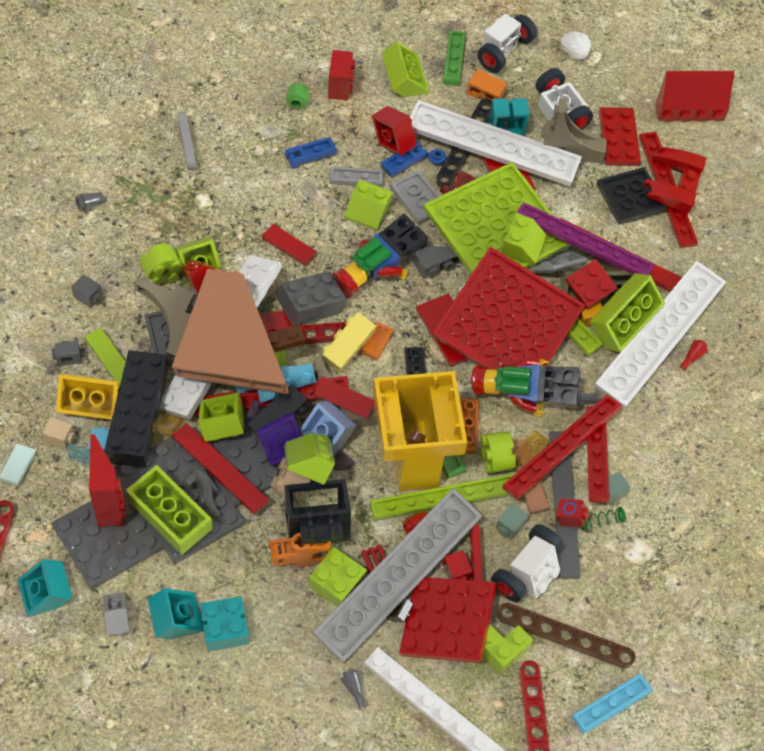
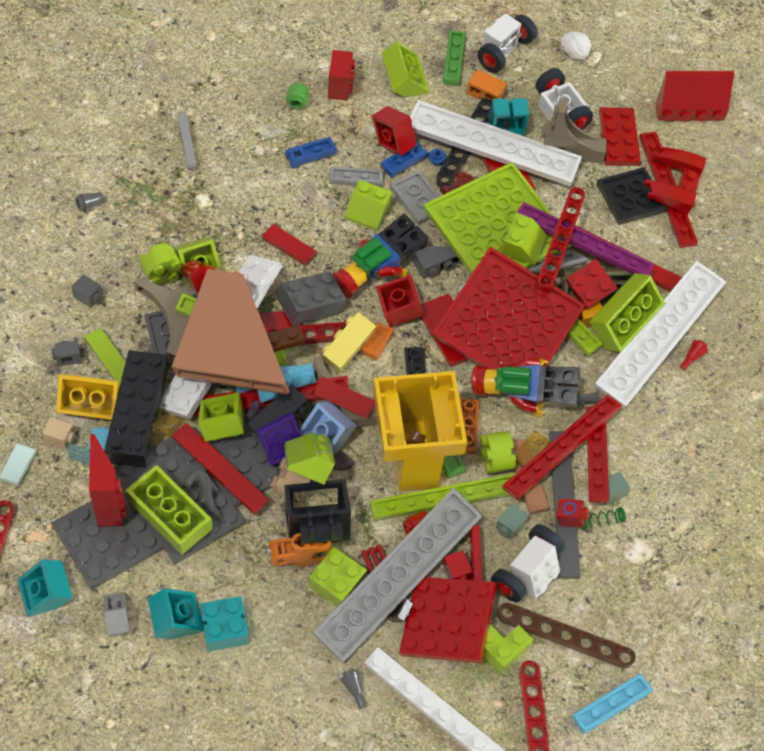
(185, 305): none -> lime tile
(400, 300): none -> red brick
(557, 245): none -> red beam

